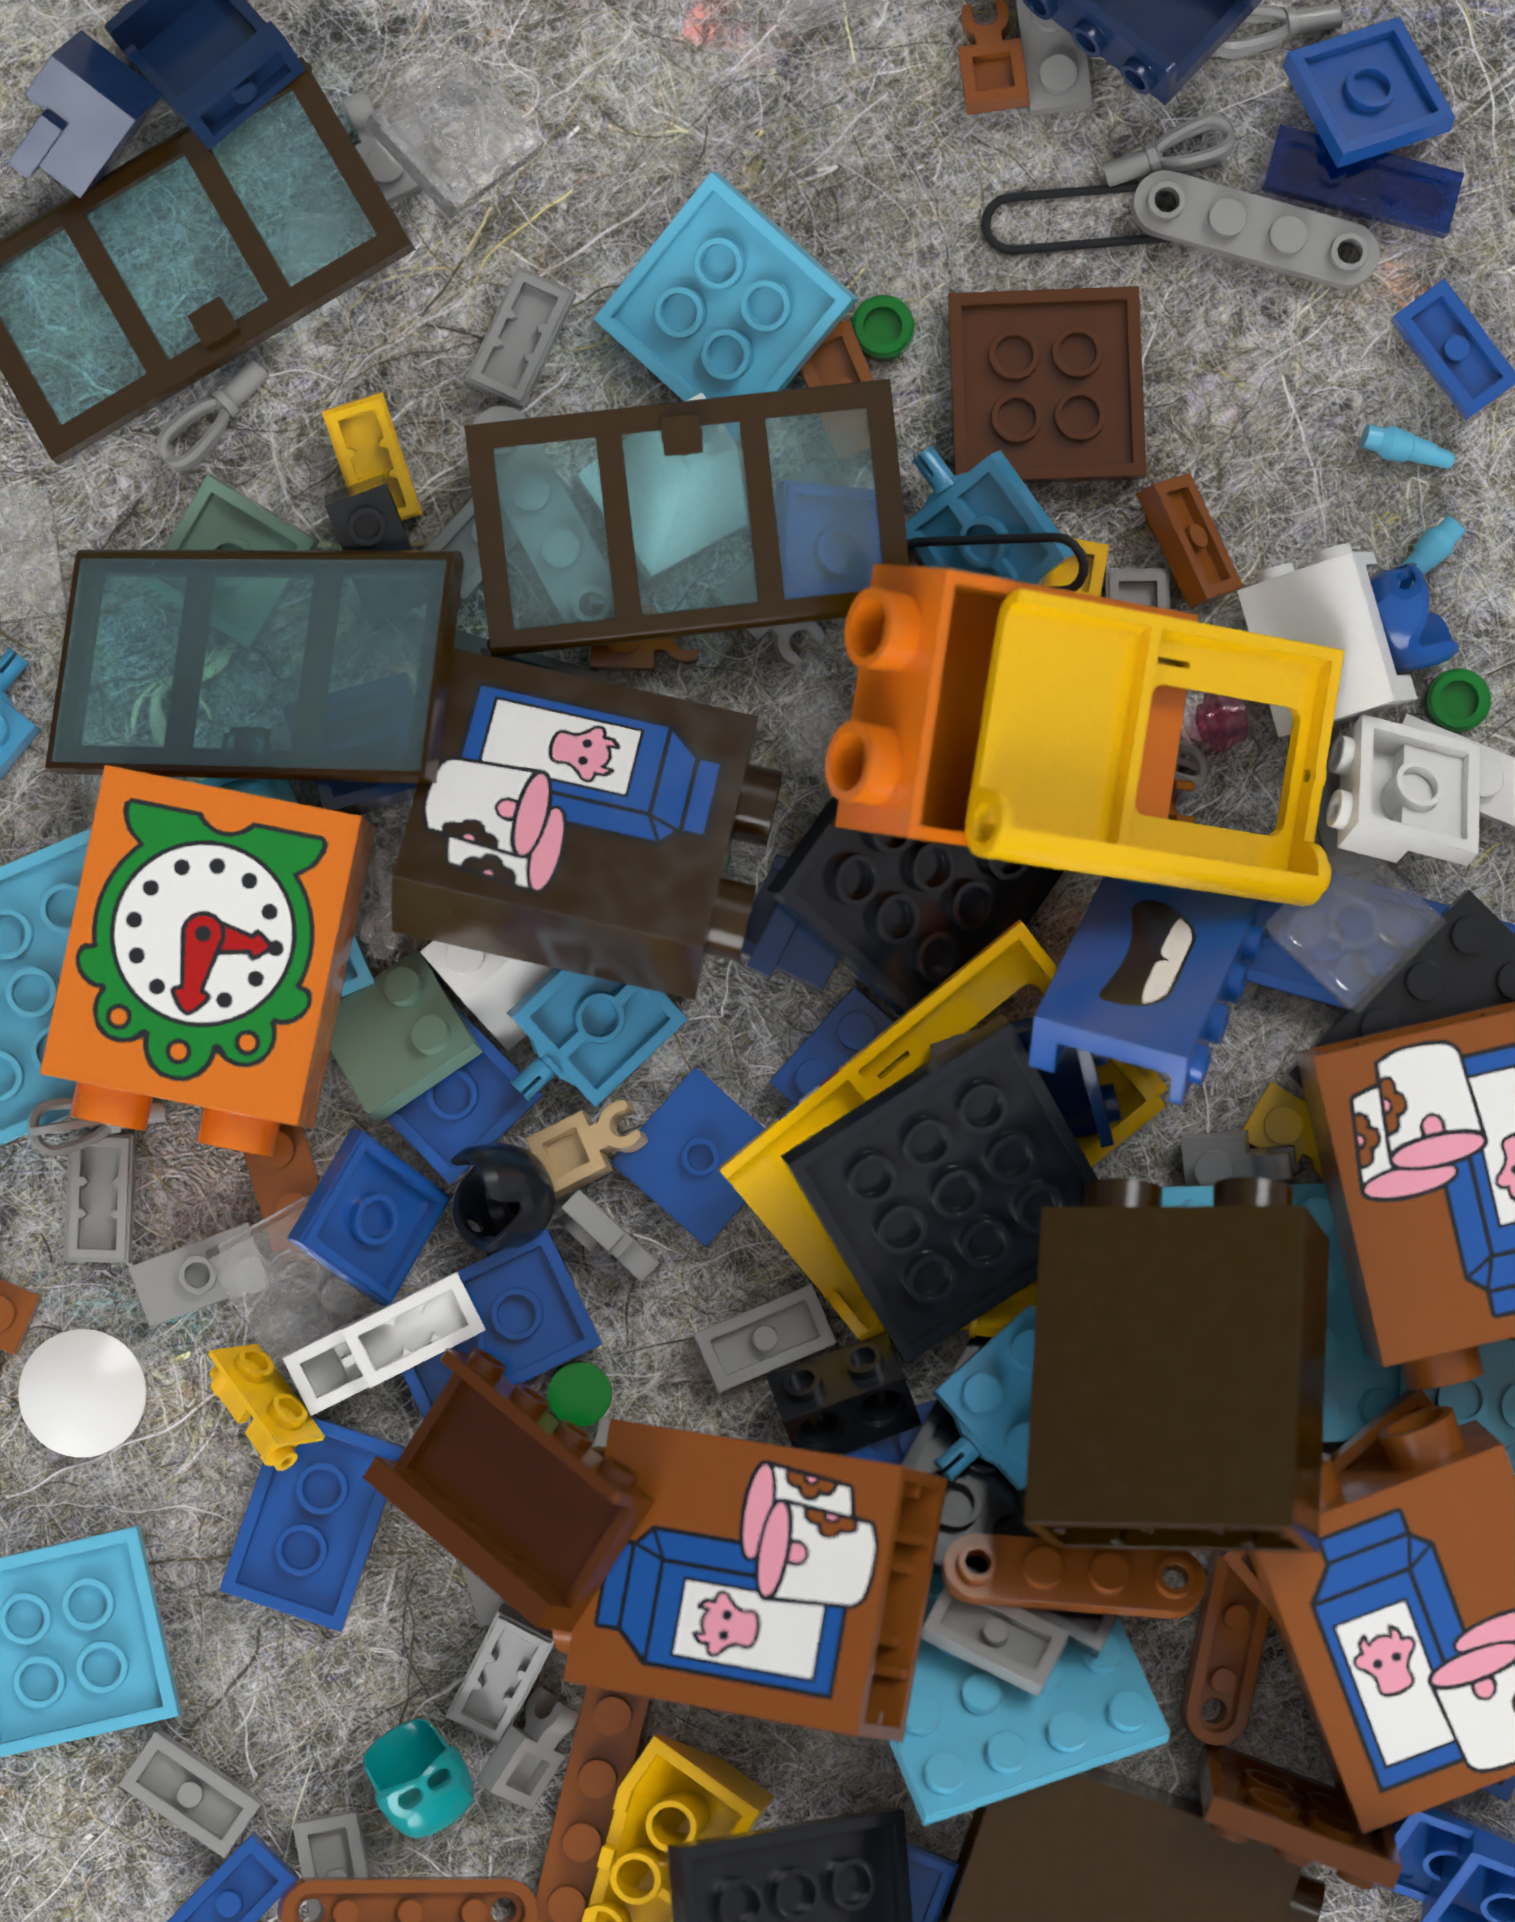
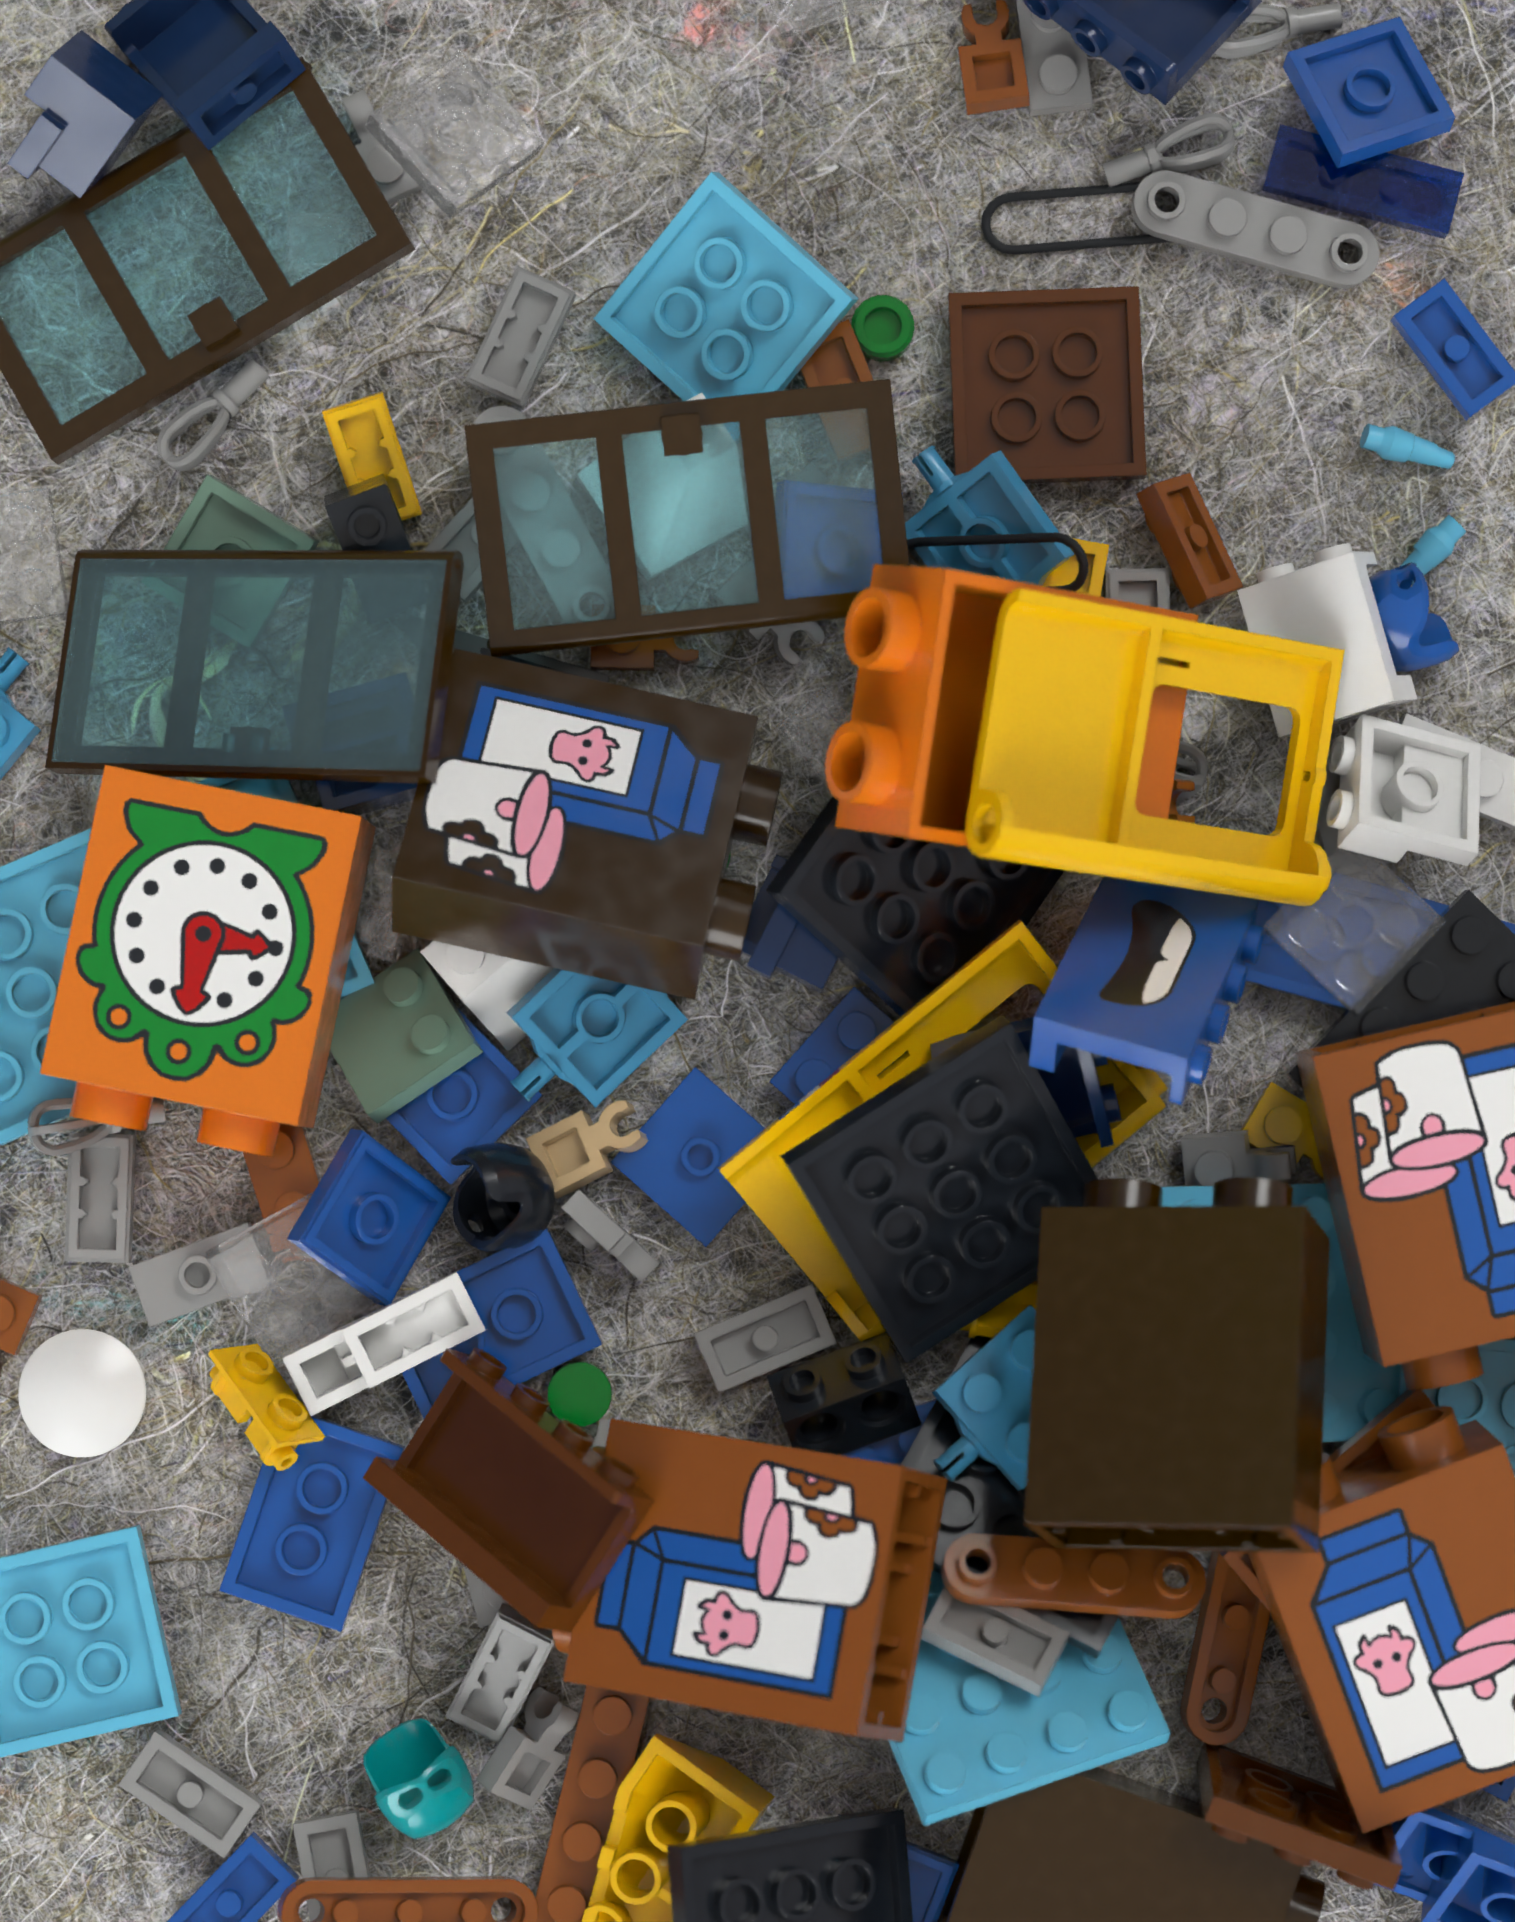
(1221, 721): clear pink plate -> none
(1457, 700): green tile -> none

